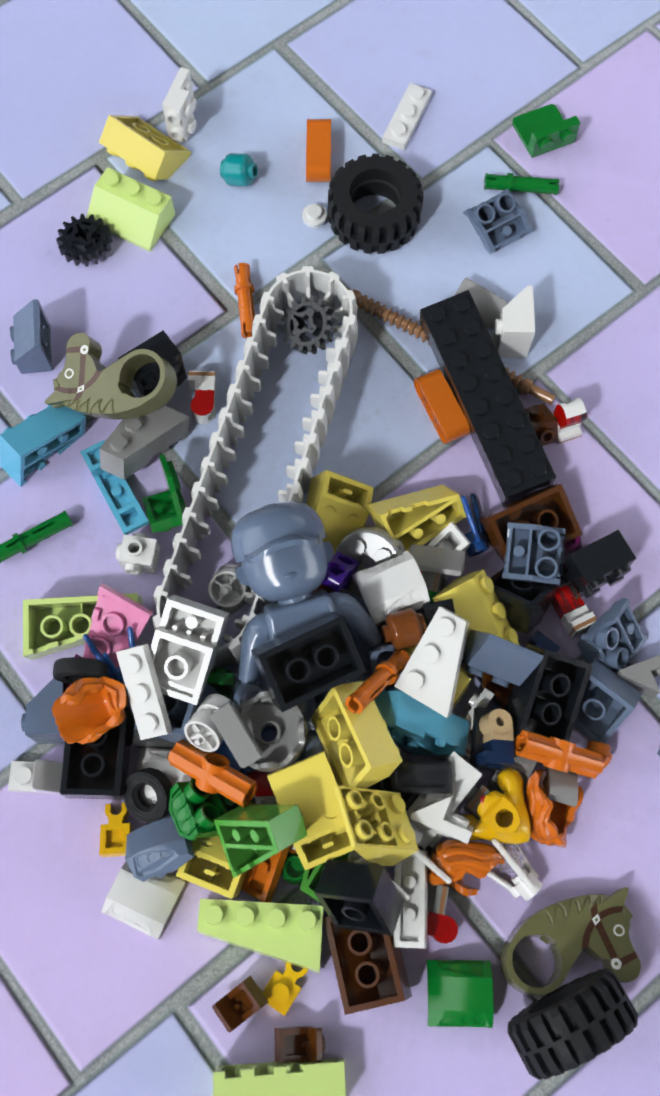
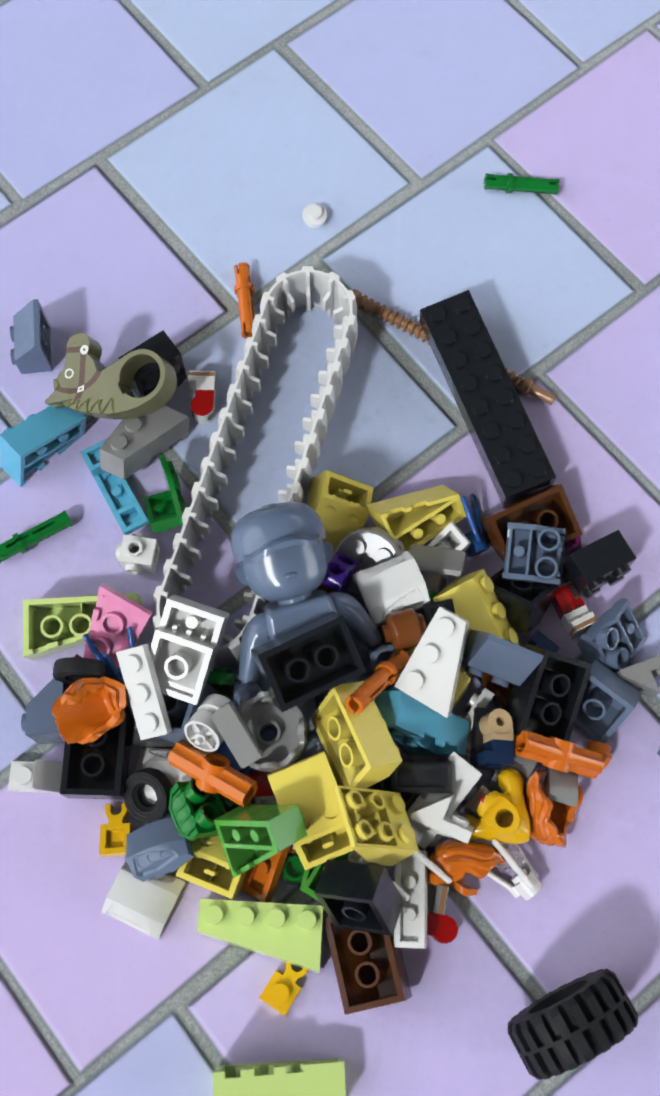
(75, 248): black gear -> none
(131, 208): yellowish green slope -> none
(143, 146): light yellow slope -> none
(179, 107): white plate -> none
(225, 587): white wheel -> none
(238, 169): teal head -> none
(240, 1004): reddish brown bracket -> none
(299, 1044): reddish brown bracket -> none
(318, 150): orange beam -> none
(318, 315): black gear -> none
(375, 177): black tyre -> none
(406, 116): white plate -> none
(441, 406): orange beam -> none
(460, 993): green slope -> none
(487, 303): light grey slope -> none
(499, 221): sand blue slope -> none
(516, 326): white slope -> none
(543, 423): reddish brown bracket -> none
(545, 130): green bracket -> none
(569, 419): white leg -> none
(586, 923): olive animal -> none

